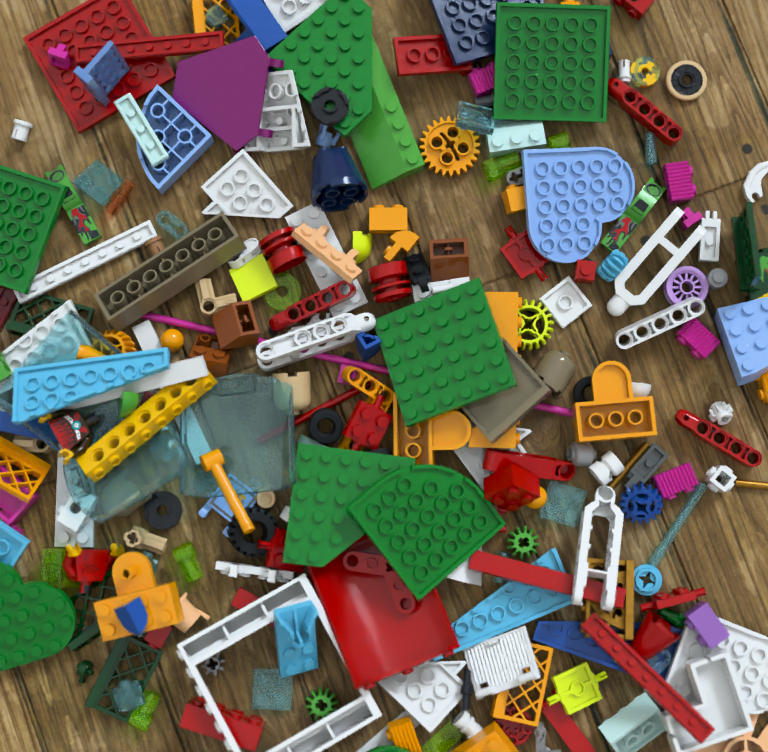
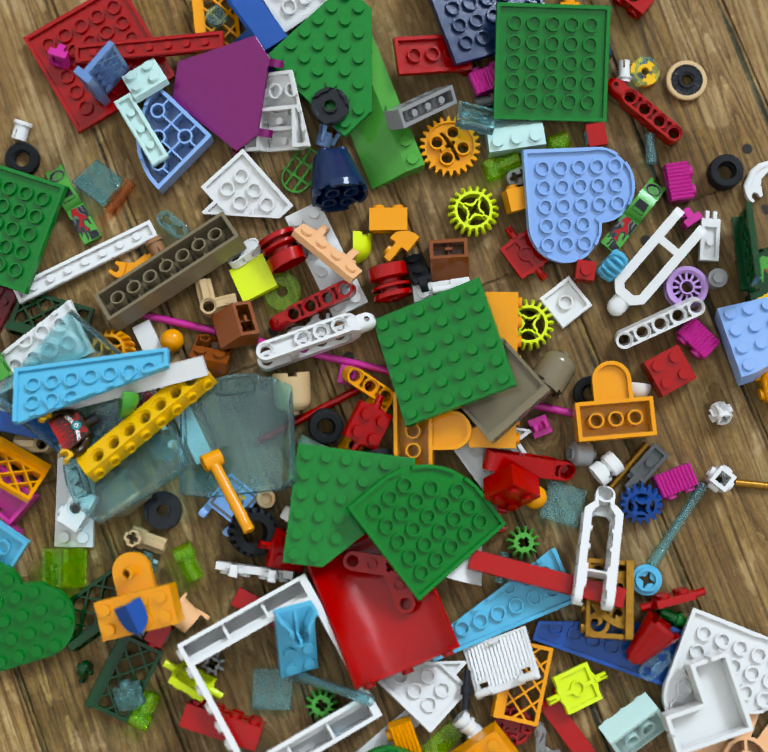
(21, 147): none -> black tyre
(87, 351): light orange cone -> none
(89, 564): red torso -> none
(126, 267): none -> light orange piece
(145, 80): none -> light aqua plate
(182, 681): none -> neon yellow plate
(302, 179): none -> bright green window
(356, 695): none -> clear light blue piece
(367, 345): blue brick -> none
(420, 107): none -> light grey brick
(466, 207): none -> neon yellow gear
(539, 426): none -> dark pink tile
(595, 135): none -> red brick
(647, 678): red tile -> none
(668, 371): none -> red brick
(690, 424): red piece -> none
(705, 625): medium lavender brick -> none
(733, 164): none -> black tyre

